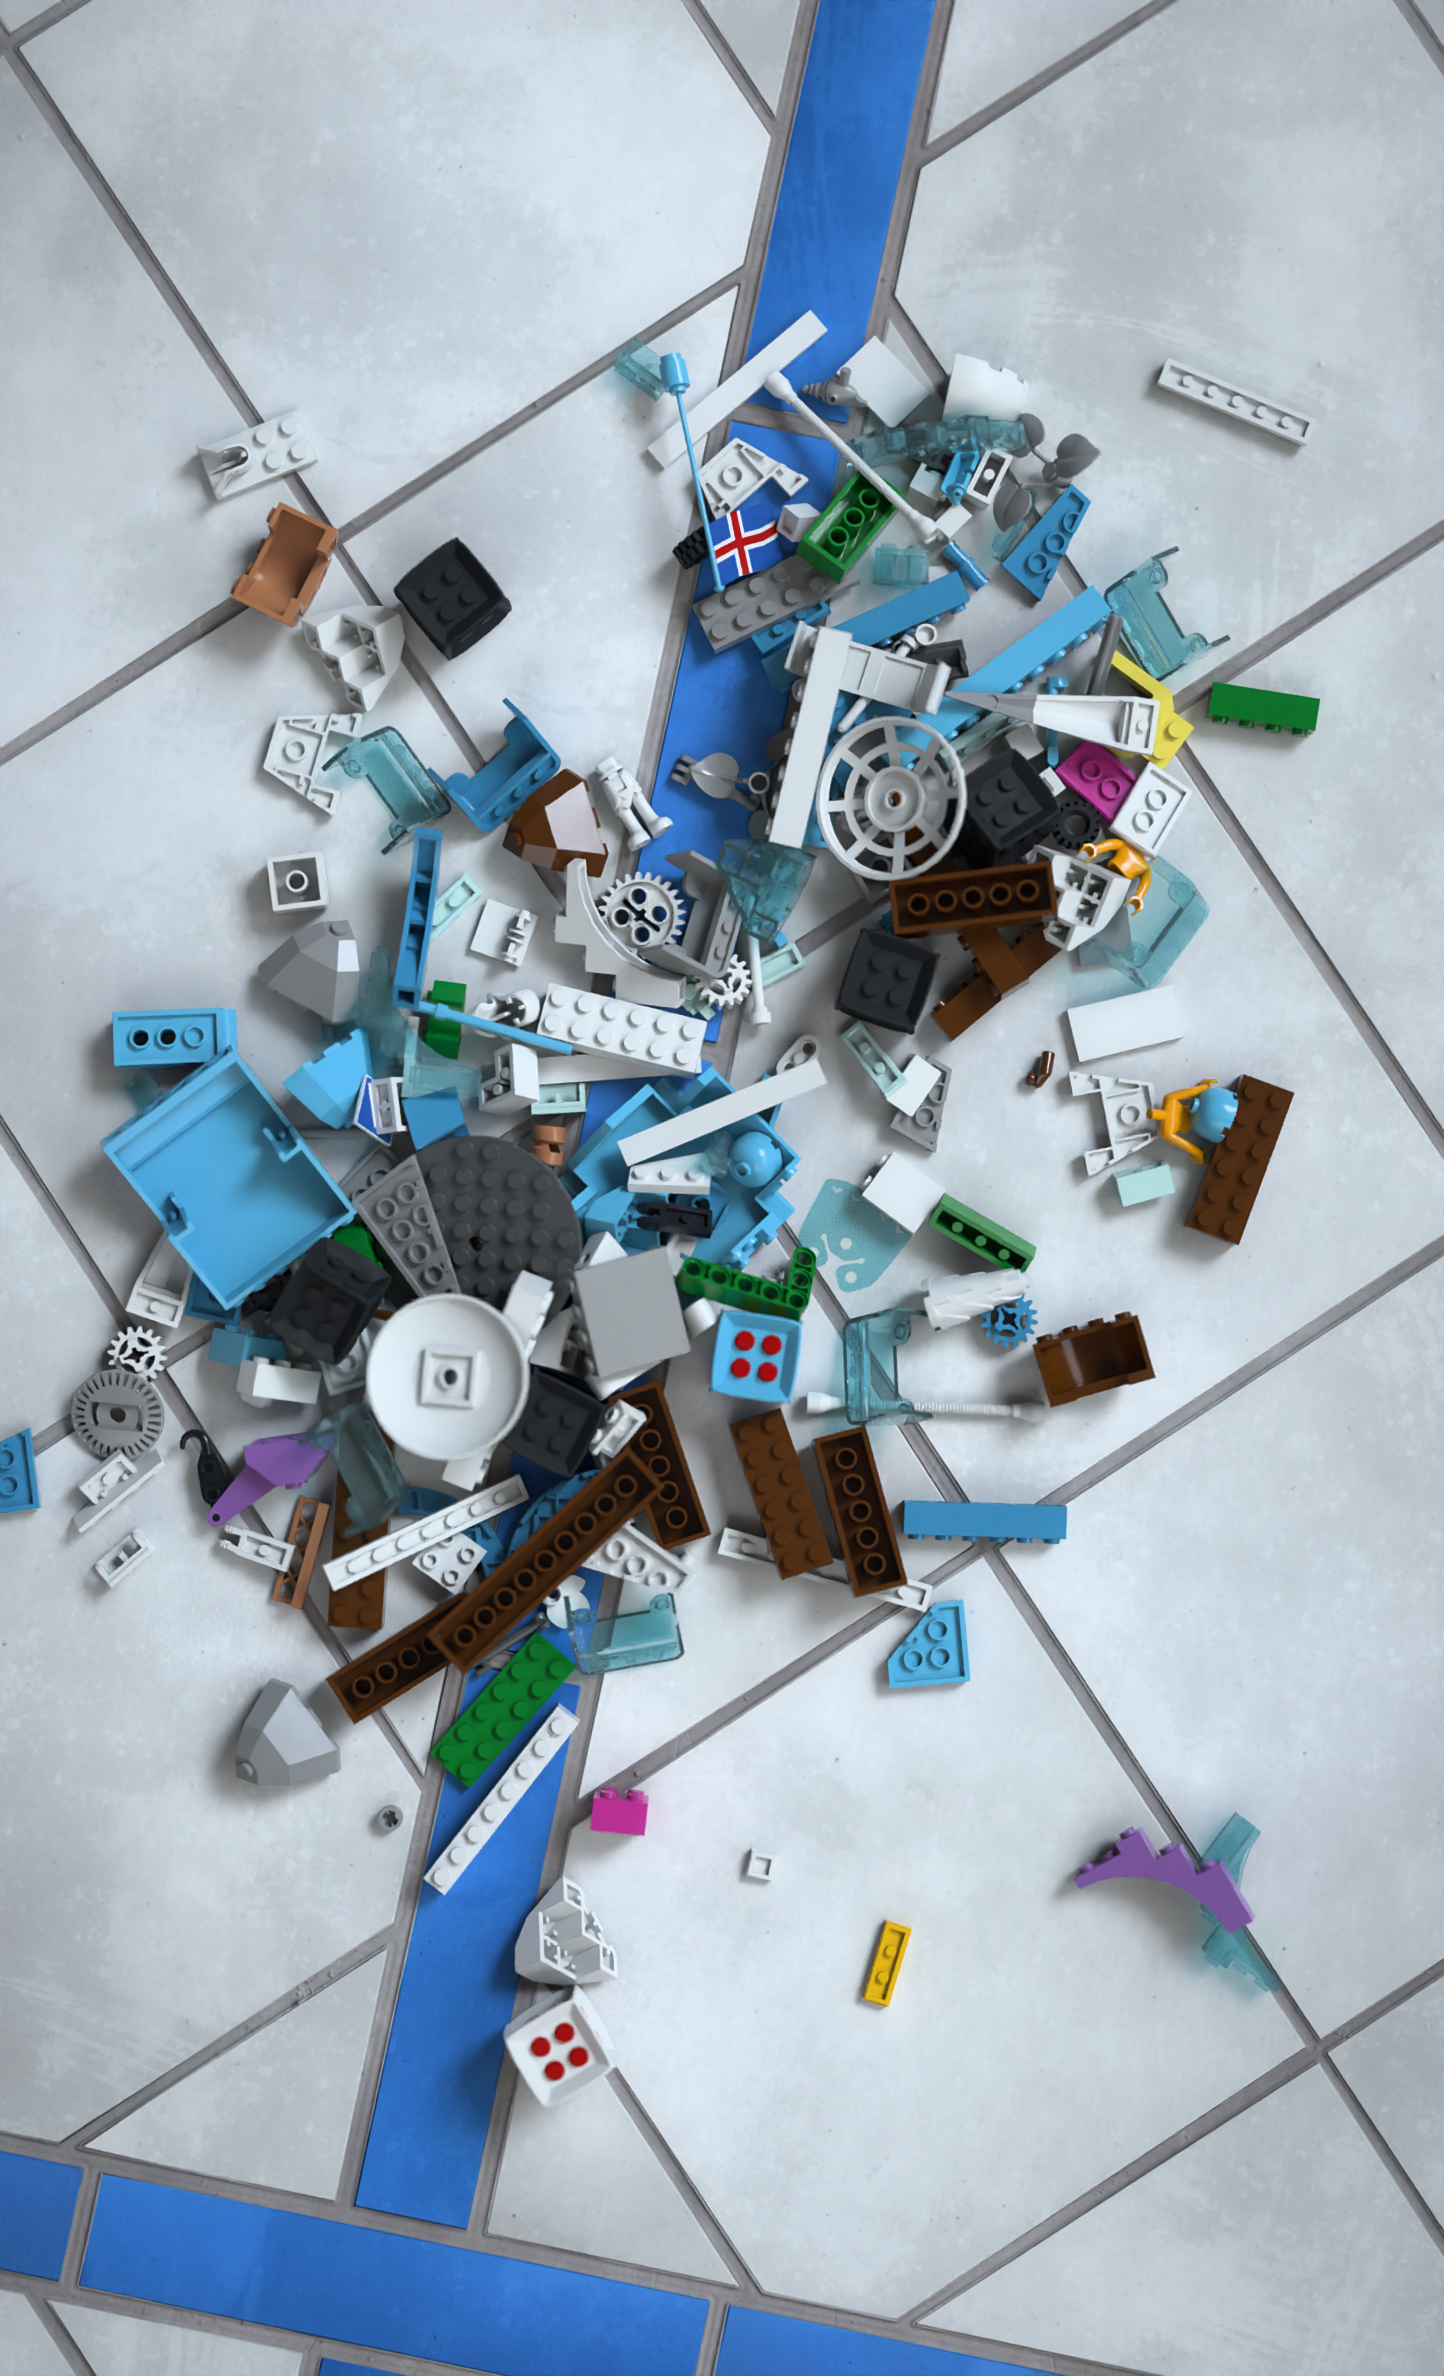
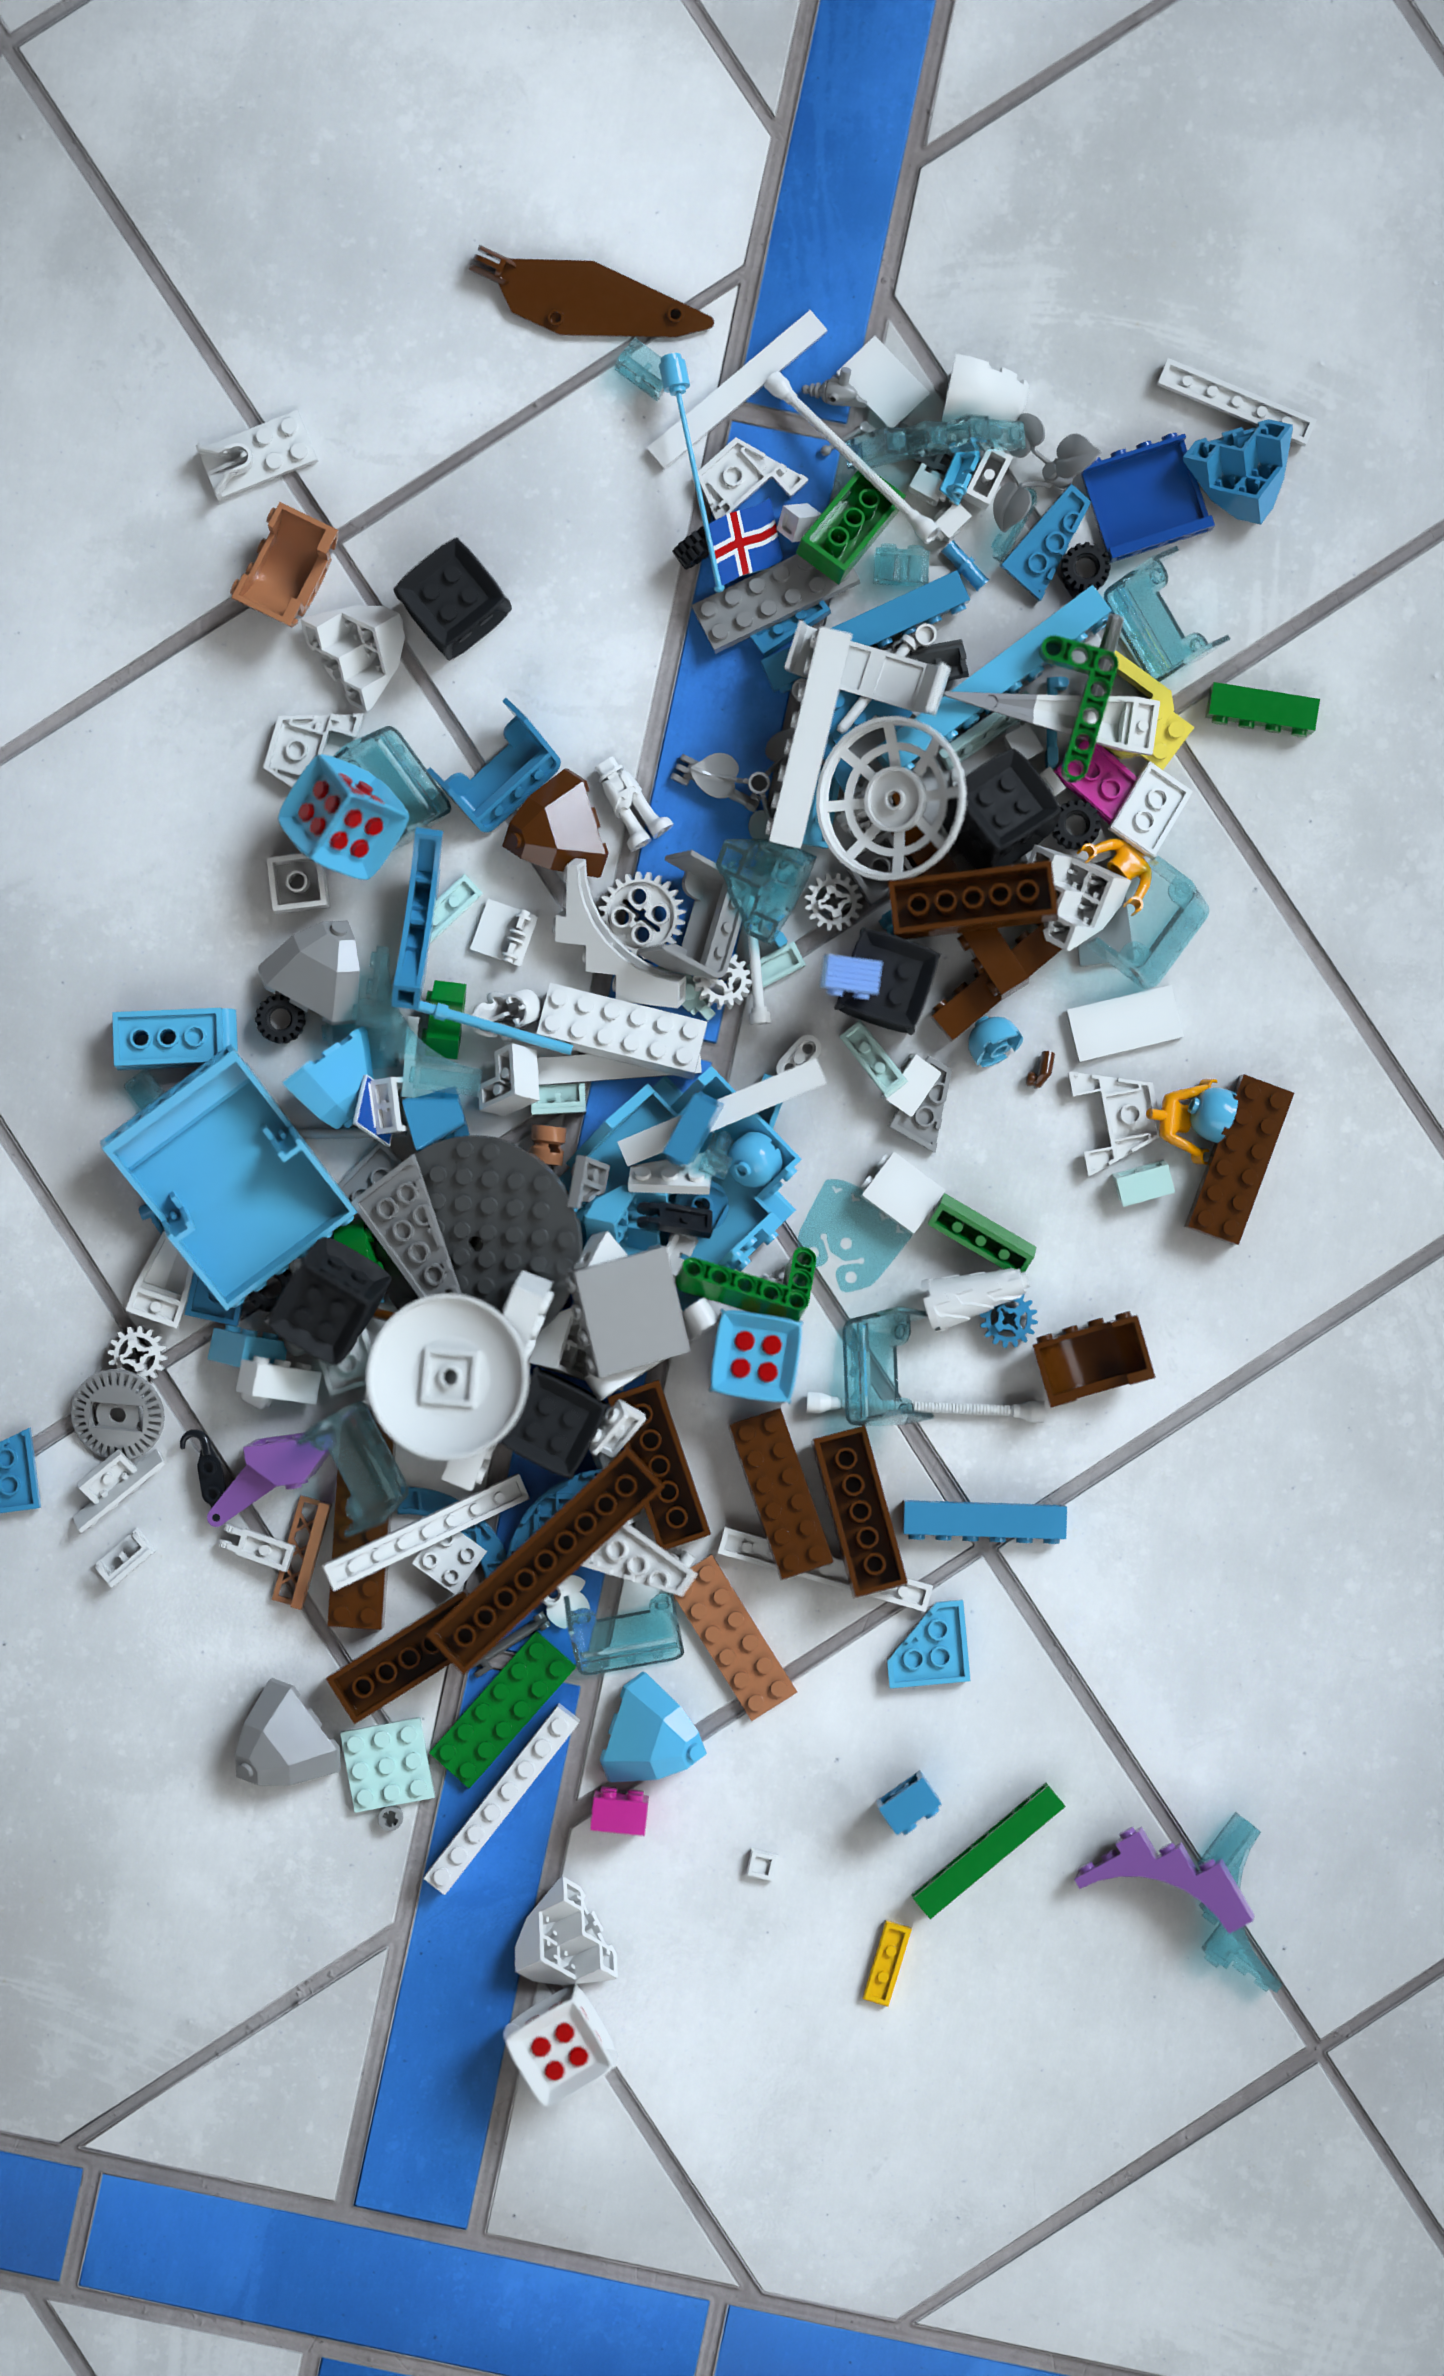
(146, 1213): none -> dark azure hand
(265, 1027): none -> black tyre
(343, 817): none -> medium azure piece
(387, 1764): none -> light aqua plate
(587, 299): none -> reddish brown wing
(588, 1180): none -> light grey wing
(649, 1735): none -> medium azure brick
(693, 1129): none -> dark azure brick
(734, 1640): none -> nougat plate
(836, 914): none -> white gear
(850, 975): none -> light blue brick
(864, 428): none -> light grey hinge
(909, 1803): none -> dark azure brick
(988, 1850): none -> green piece
(992, 1039): none -> medium azure cylinder
(1085, 551): none -> black tyre
(1088, 701): none -> green beam
(1145, 498): none -> blue panel
(1243, 468): none -> dark azure brick

